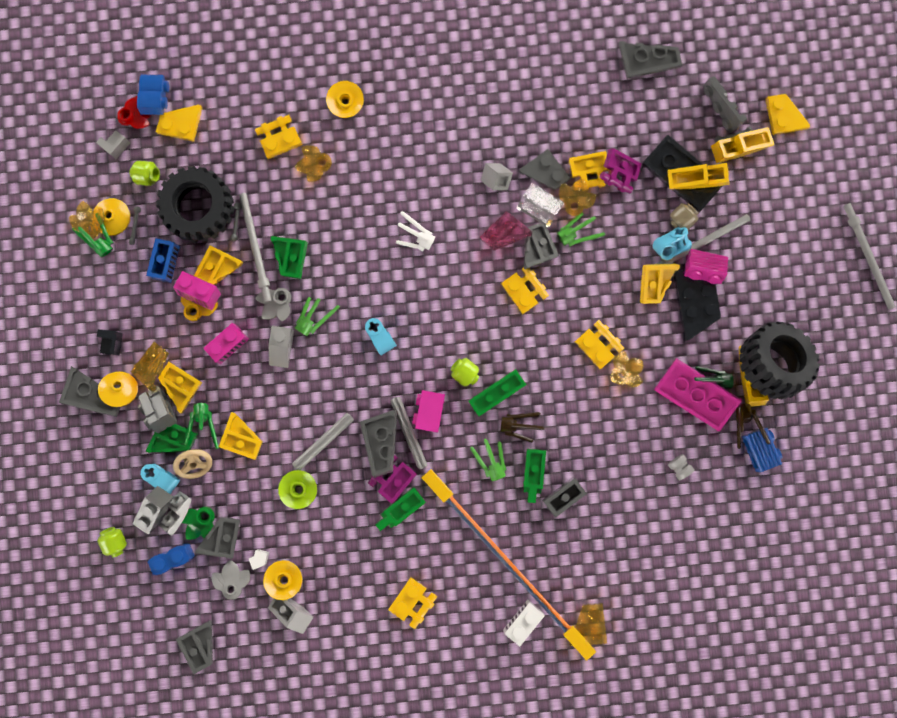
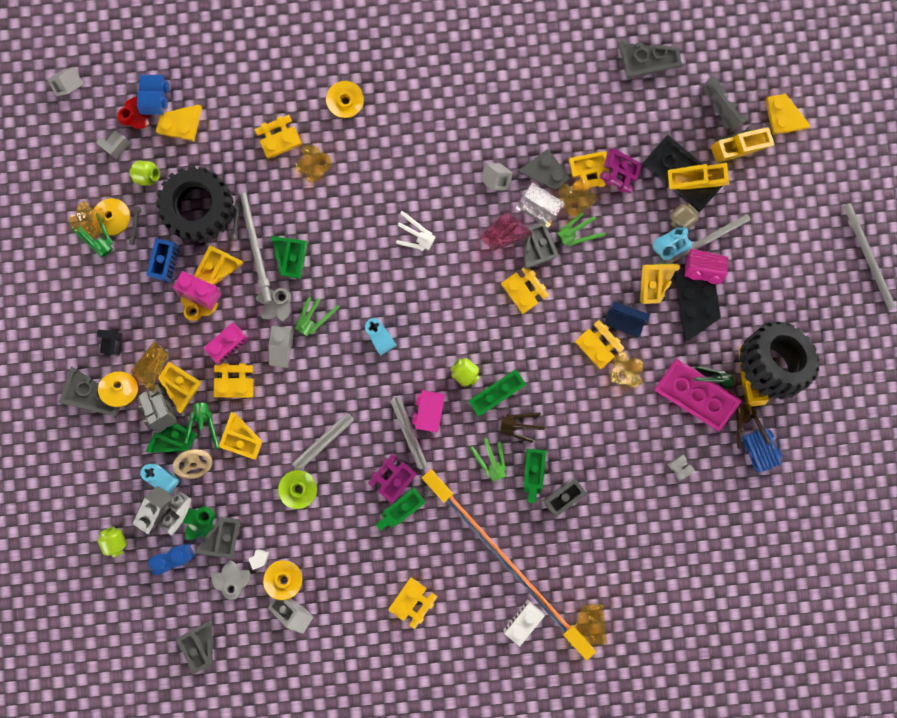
(65, 81): none -> light grey panel
(233, 387): none -> yellow plate
(379, 441): dark grey wing -> none
(626, 319): none -> dark blue panel

